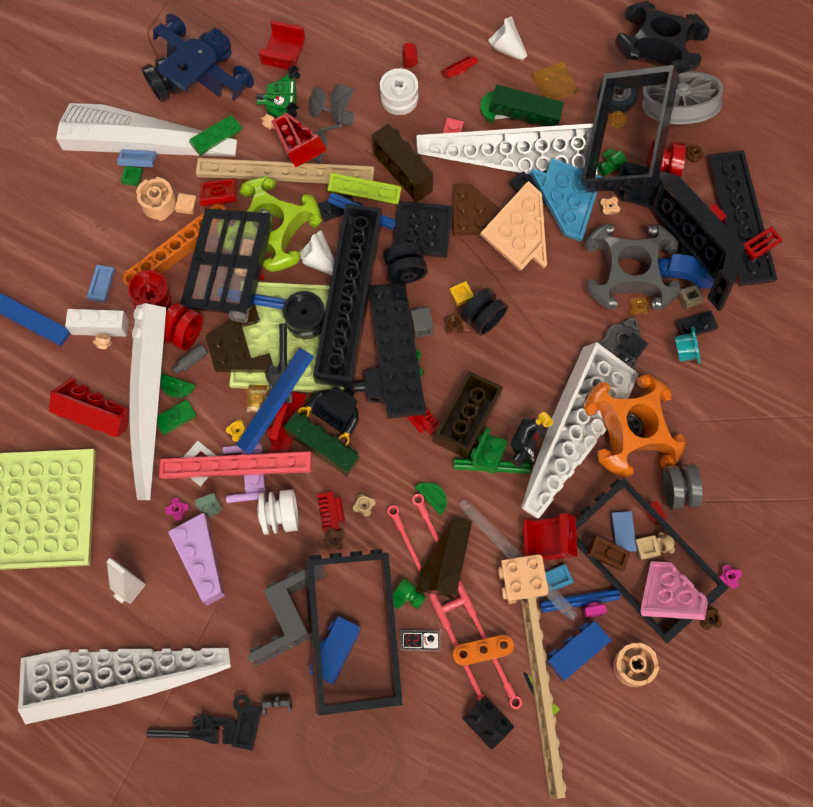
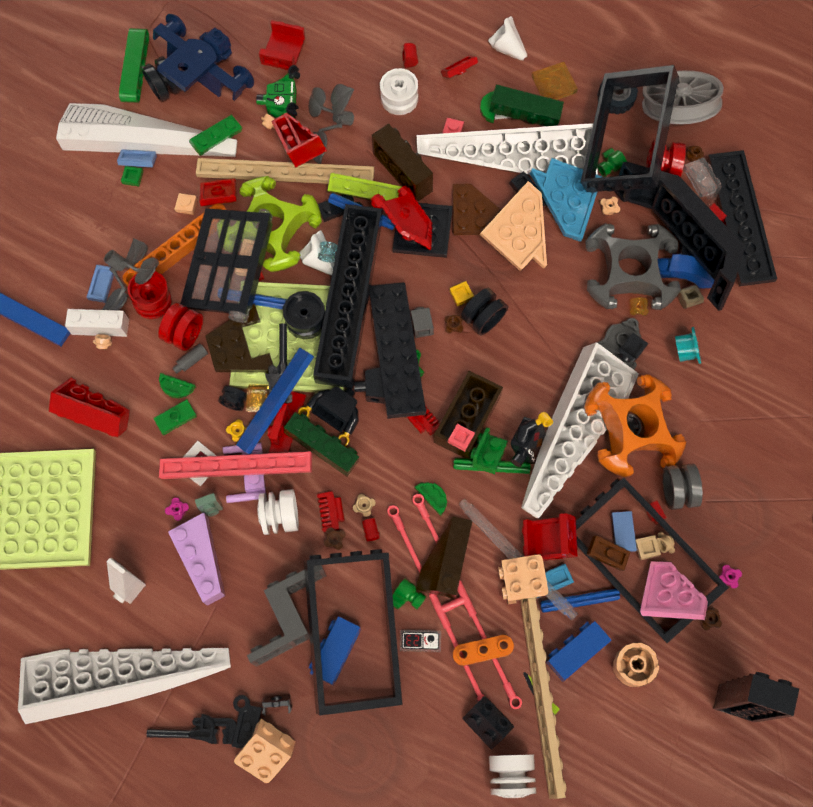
(117, 262): none -> dark grey plant
(134, 59): none -> green beam
(144, 392): white wedge -> none
(156, 198): light nougat brick -> none
(233, 398): none -> black wheel
(265, 752): none -> light nougat bracket
(327, 252): none -> clear light blue wheel
(370, 529): none -> red piece
(405, 263): black wheel -> none
(407, 216): none -> red shield
(461, 437): none -> coral plate
(512, 775): none -> white wheel
(594, 610): dark pink plate -> none
(617, 119): clear yellow plate -> none
(662, 37): black piece -> none
(702, 322): black plate -> none
(703, 179): none -> clear bracket
(751, 251): red tile -> none
(757, 698): none -> black brick

